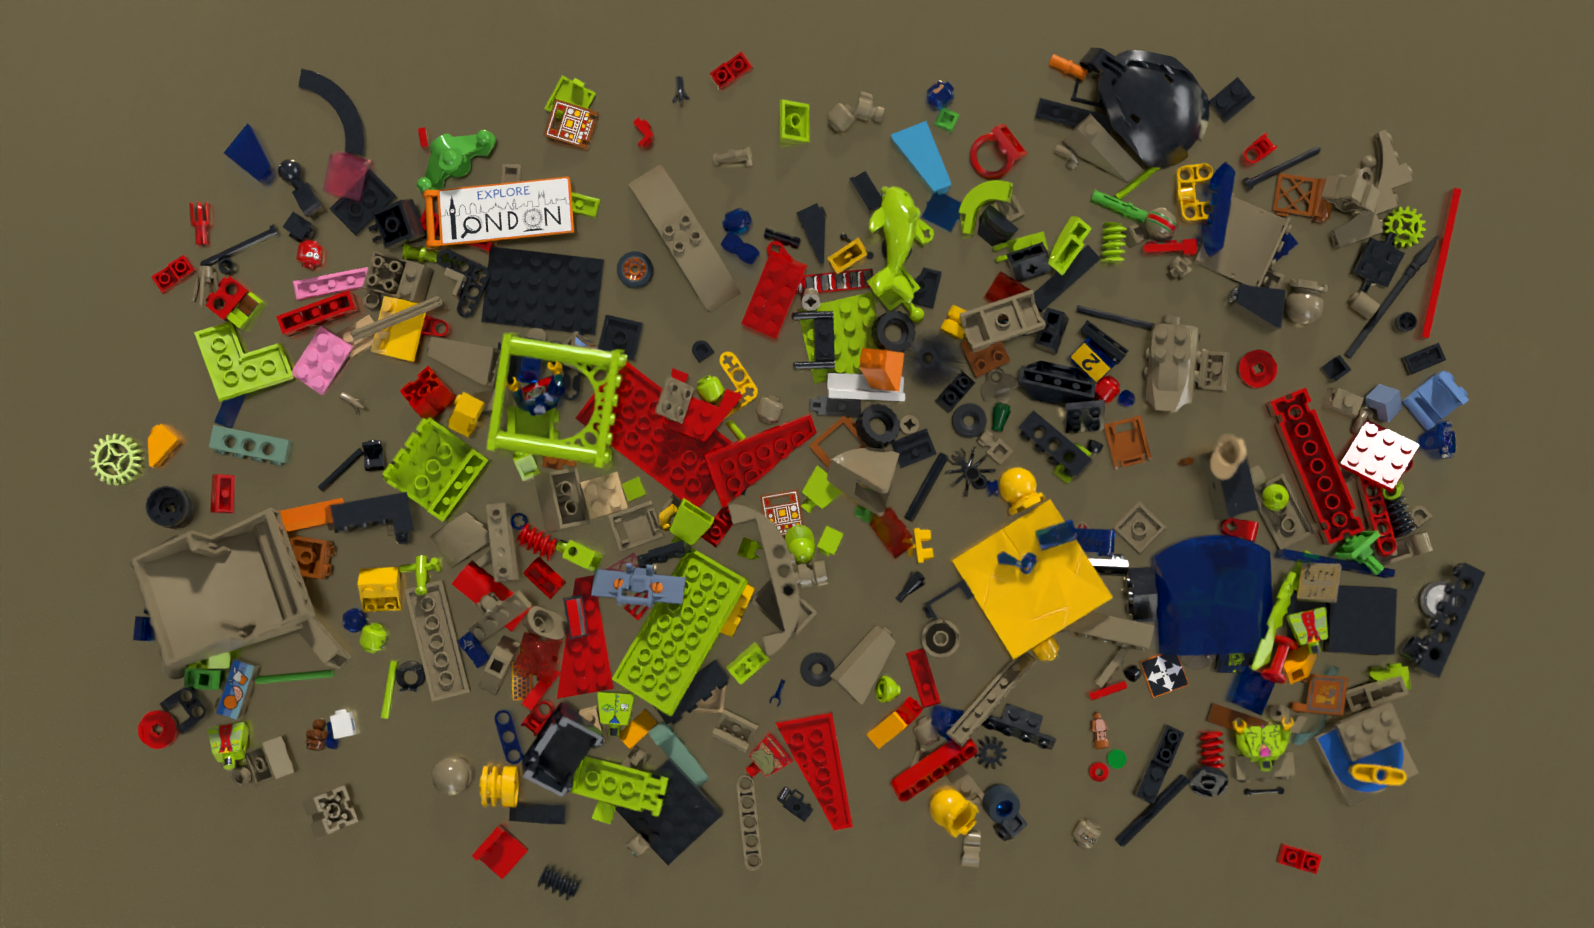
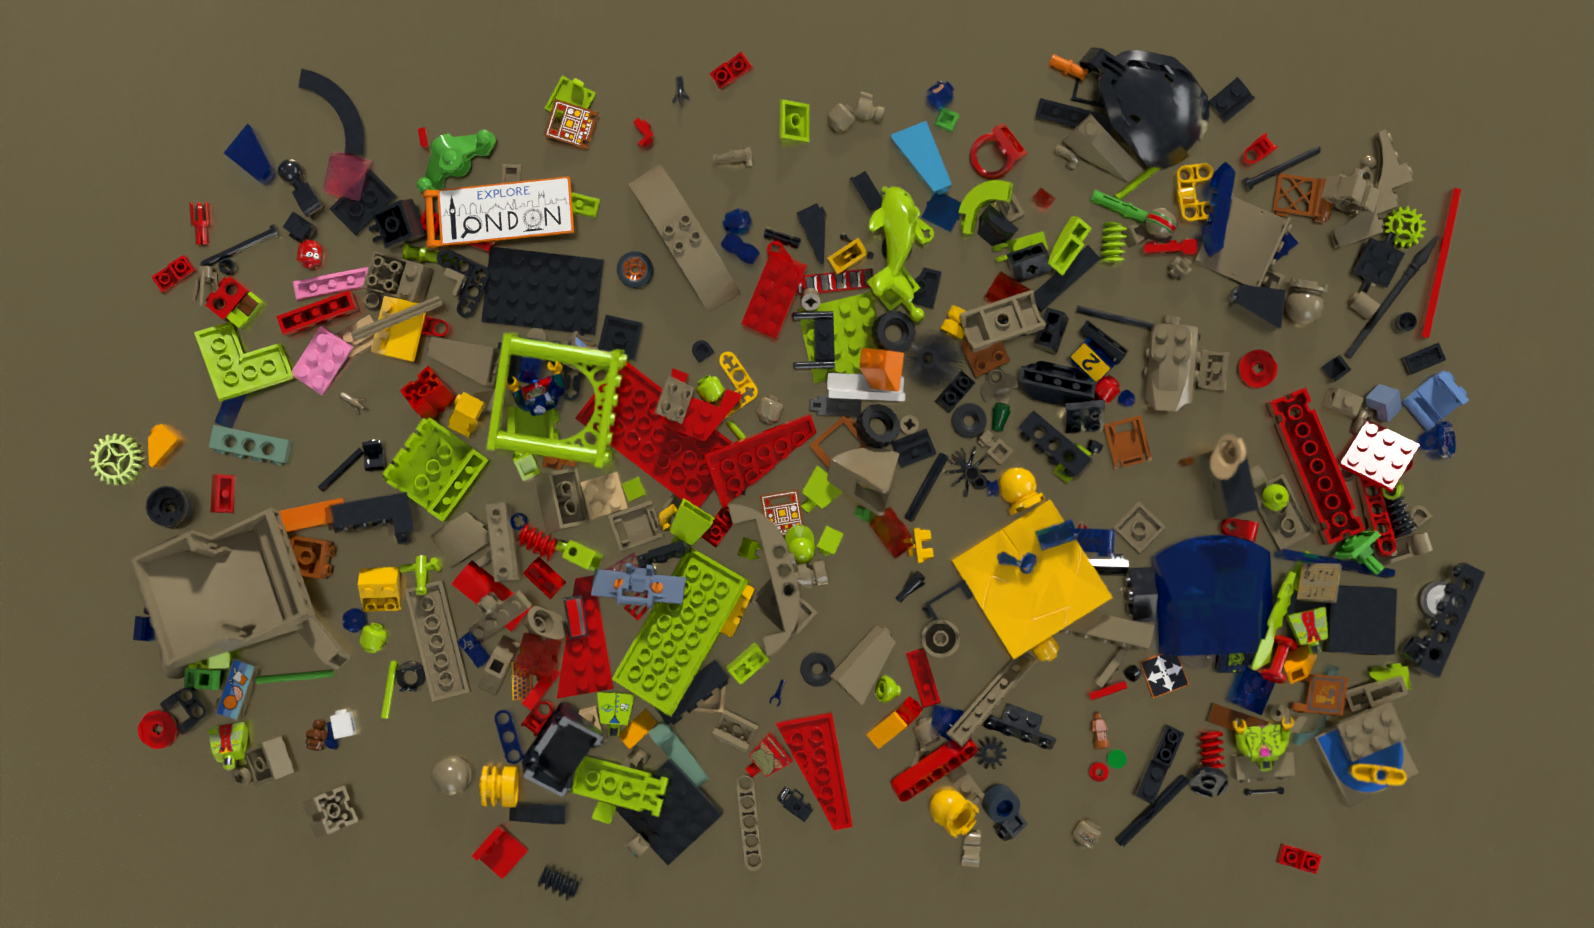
(1043, 198): none -> clear red slope

